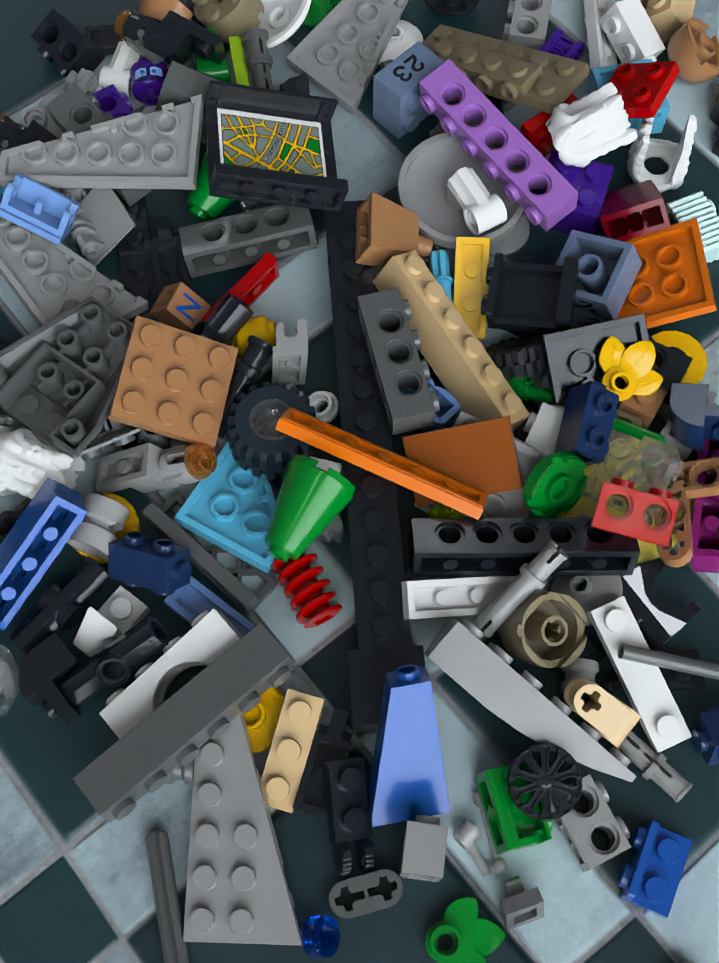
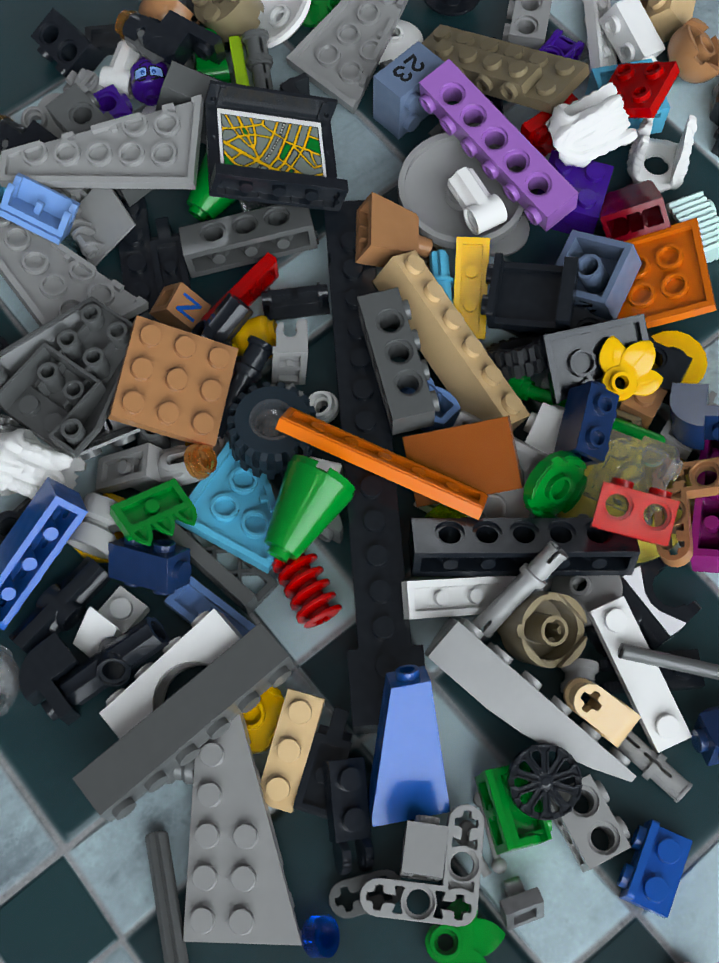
(153, 510): none -> green plate
(295, 302): none -> black hinge
(451, 884): none -> light grey beam

